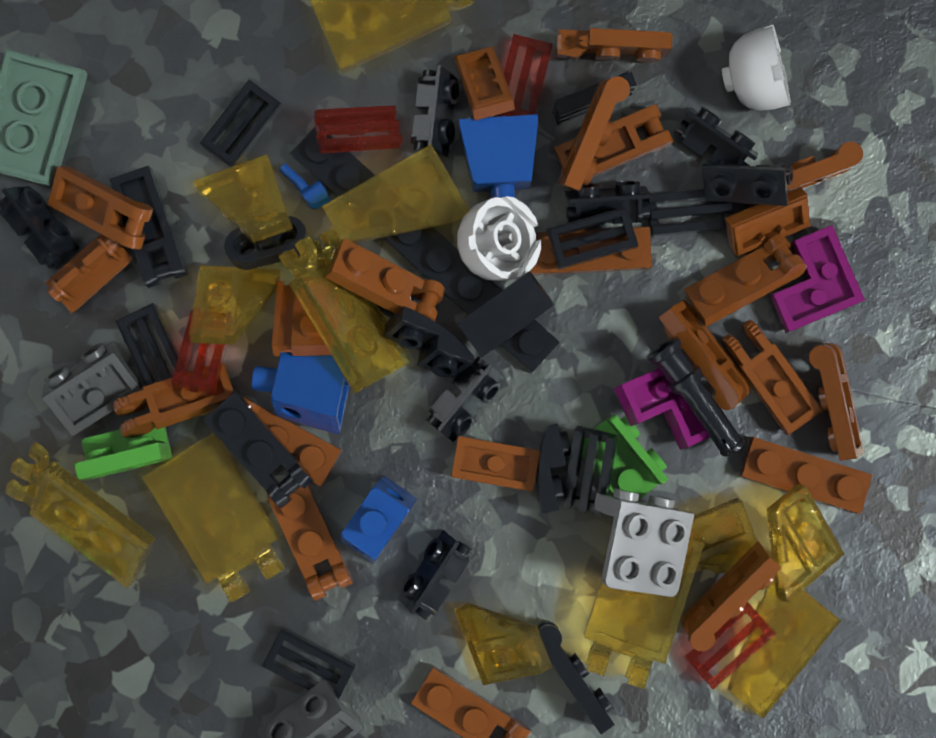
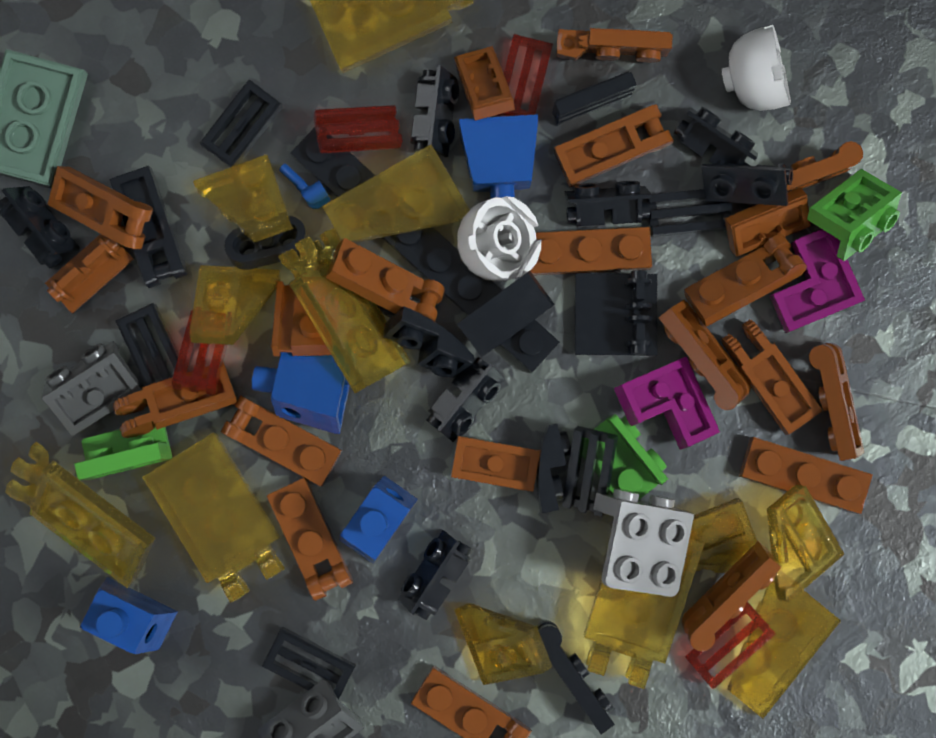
(126, 617): none -> blue torso
(257, 448): black plate -> none
(558, 248): black tile -> none
(593, 132): dark orange plate -> none
(616, 314): none -> black hinge
(687, 382): black pin -> none
(857, 212): none -> bright green bracket

